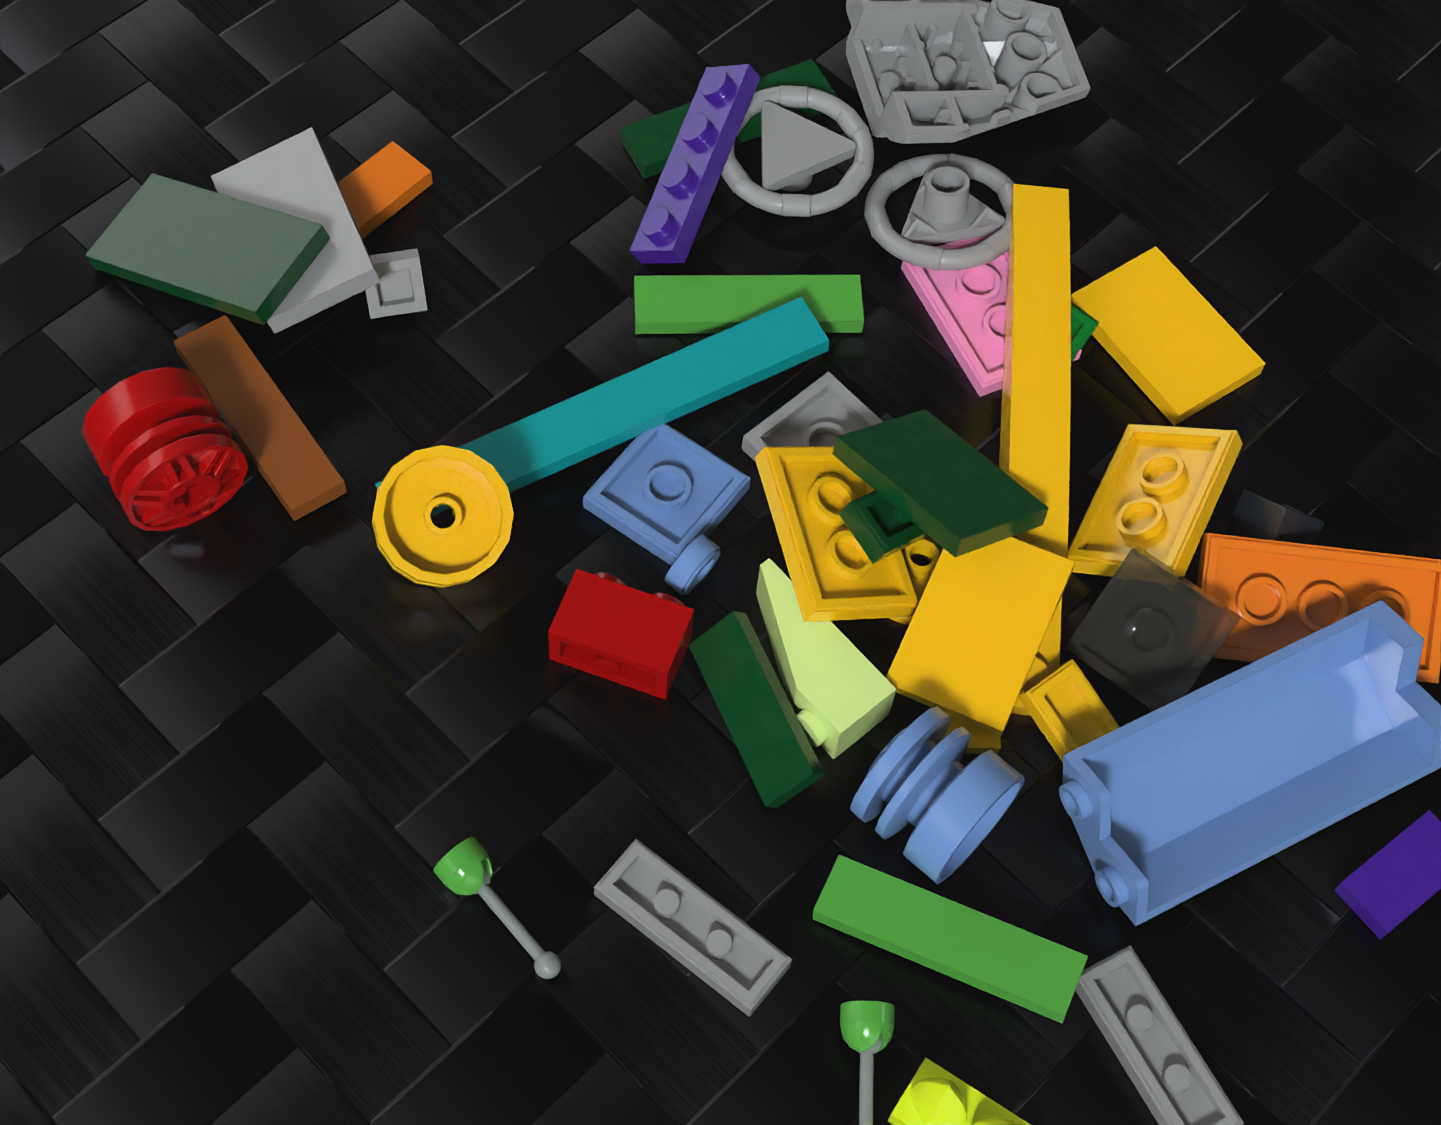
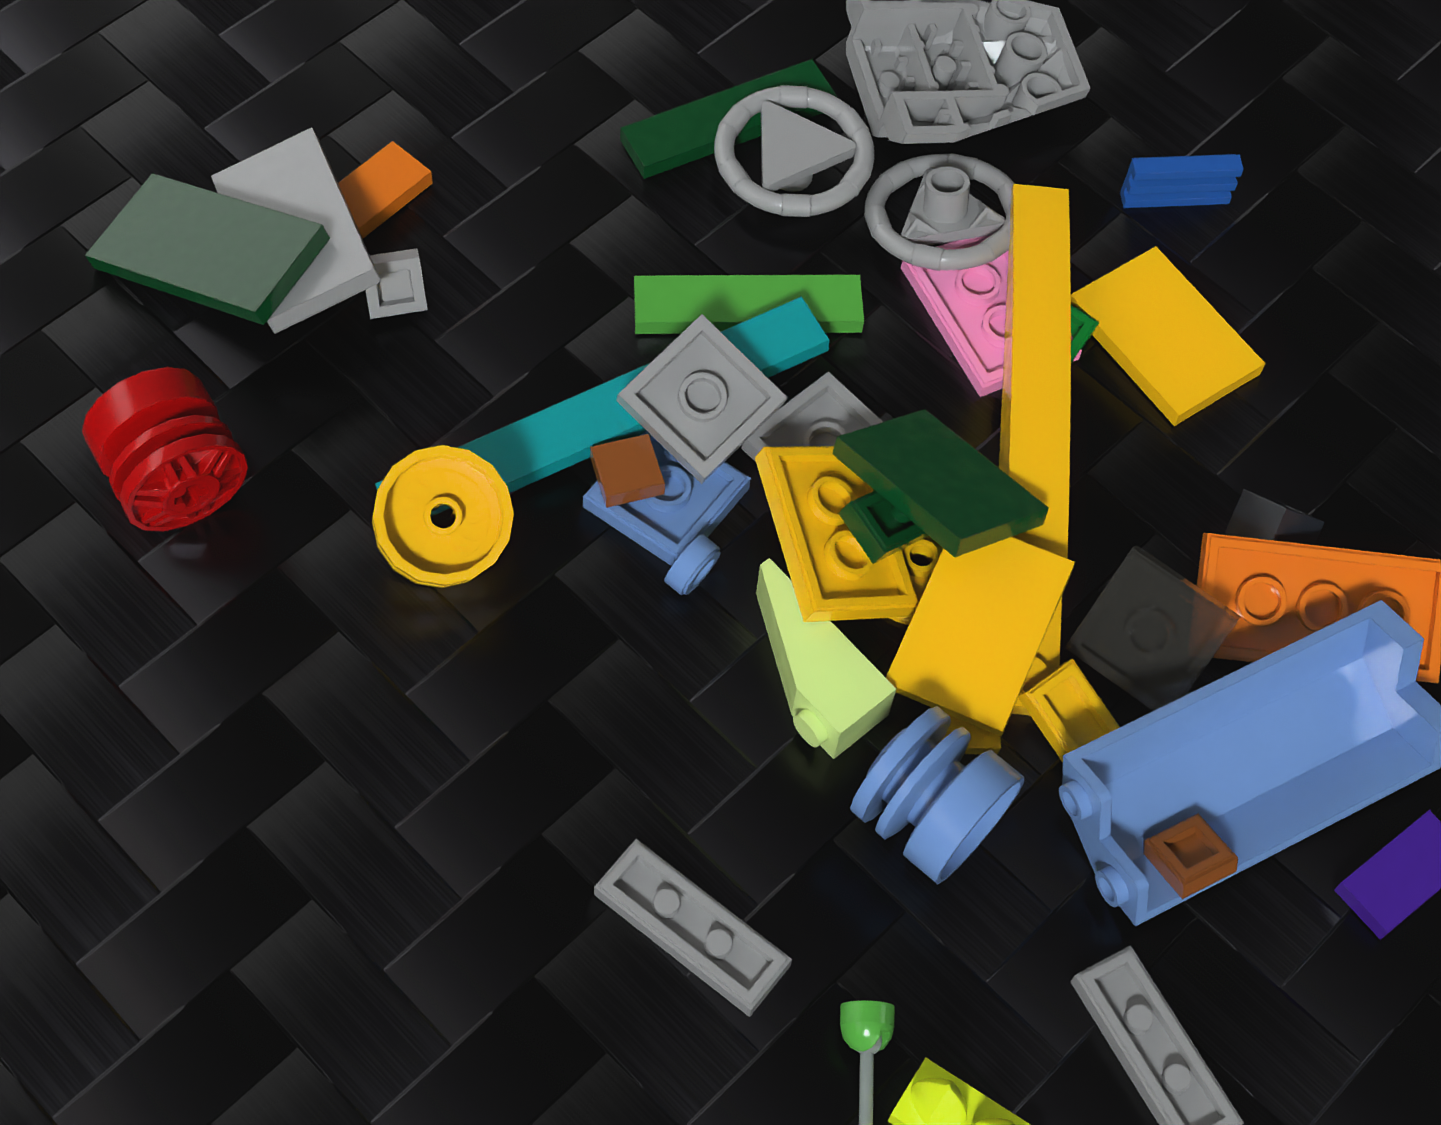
(261, 418): dark orange tile -> none
(468, 872): hinge -> none
(621, 633): red brick -> none
(627, 470): none -> dark orange tile
(695, 164): dark purple plate -> none
(701, 398): none -> light grey plate
(756, 710): dark green tile -> none
(950, 938): bright green tile -> none
(1155, 497): yellow tile -> none
(1181, 180): none -> blue tile
(1190, 856): none -> dark orange tile

